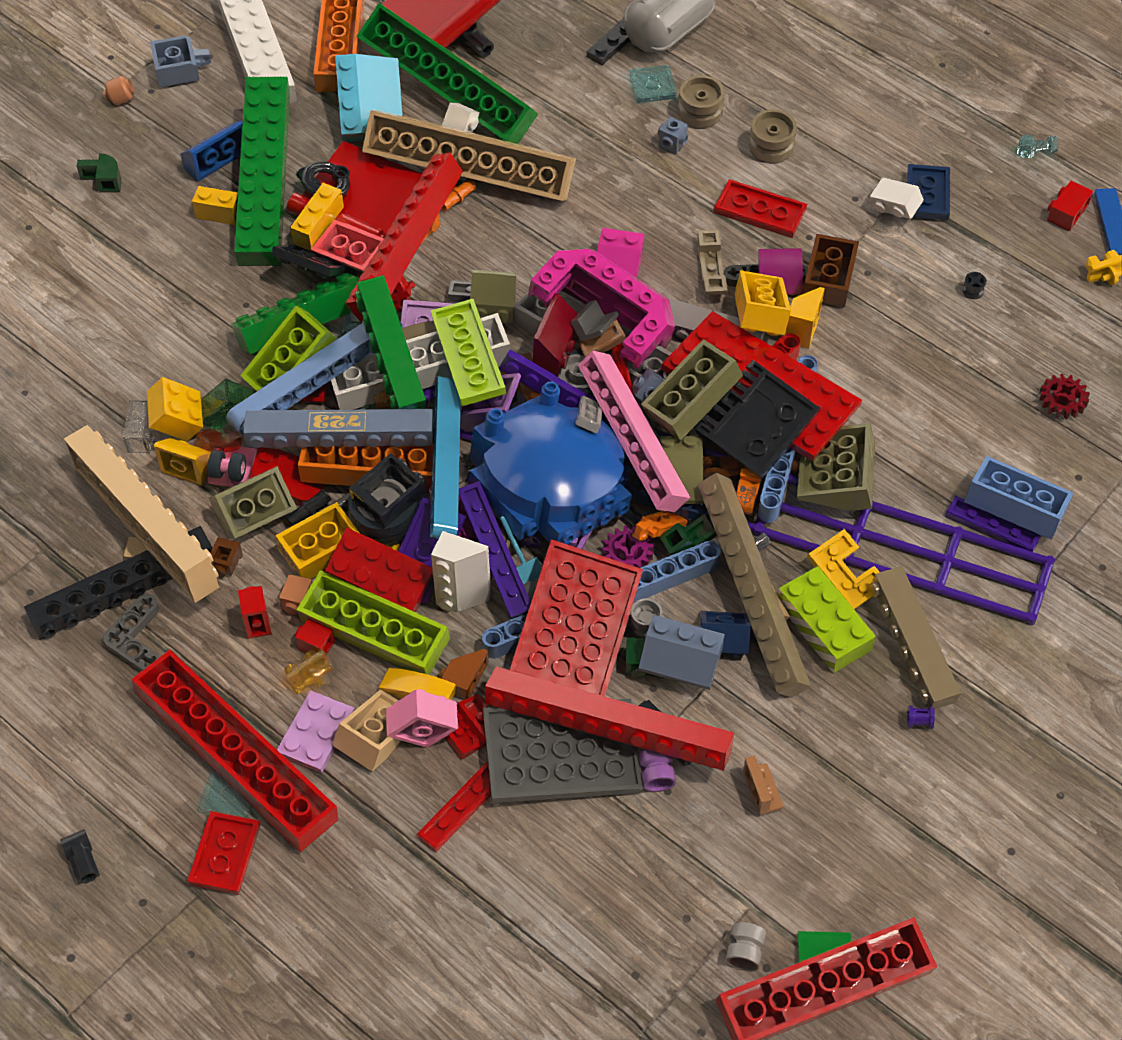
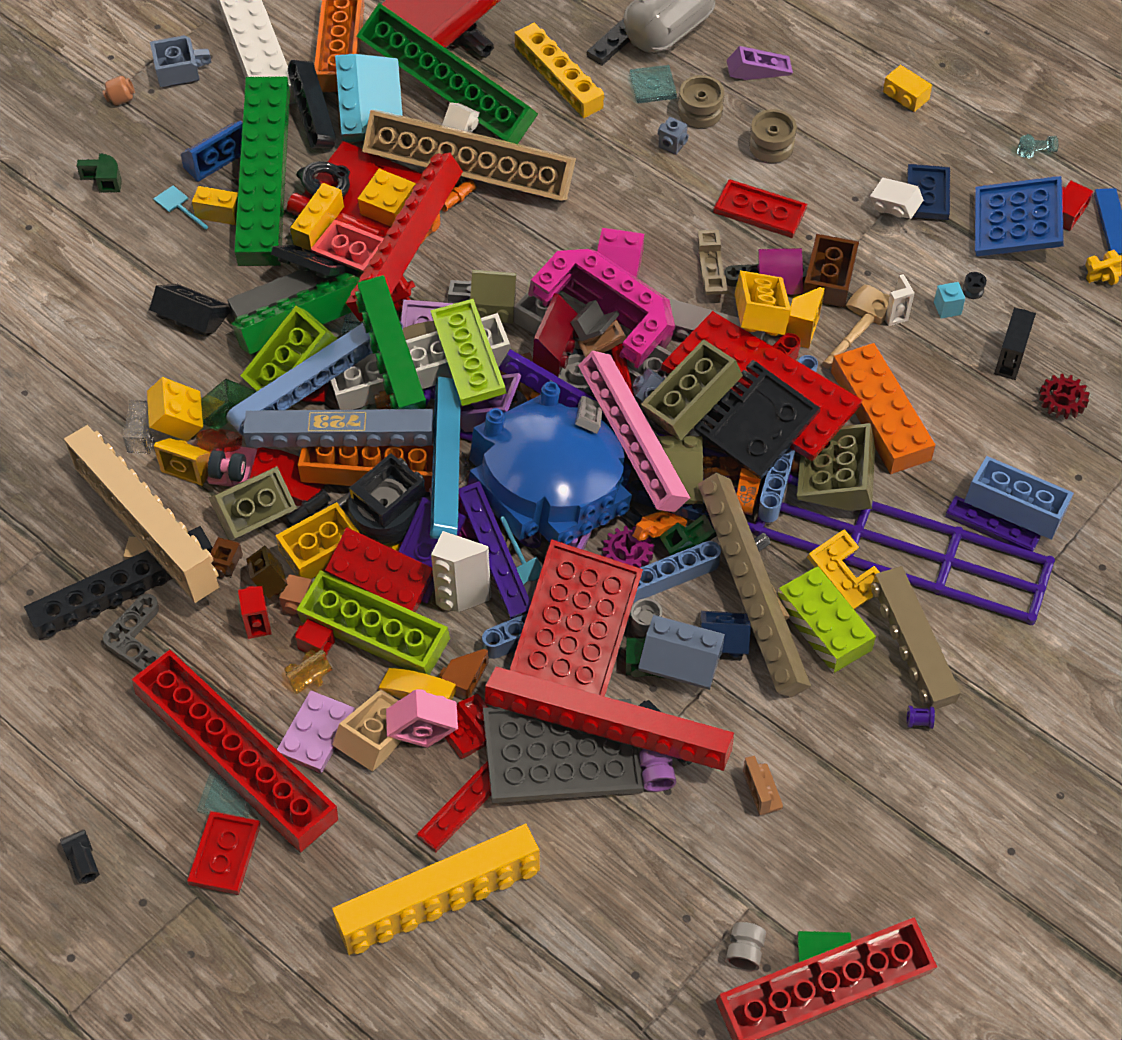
(174, 198): none -> medium azure piece
(188, 308): none -> black slope
(267, 572): none -> dark brown brick
(270, 293): none -> dark grey brick
(311, 104): none -> black beam
(384, 197): none -> yellow brick
(437, 889): none -> yellow brick
(559, 70): none -> yellow brick
(757, 64): none -> medium lavender slope
(868, 304): none -> tan piece
(894, 422): none -> orange brick
(899, 302): none -> white panel
(907, 88): none -> yellow brick
(949, 300): none -> medium azure brick
(1014, 343): none -> black window
(1019, 216): none -> blue plate

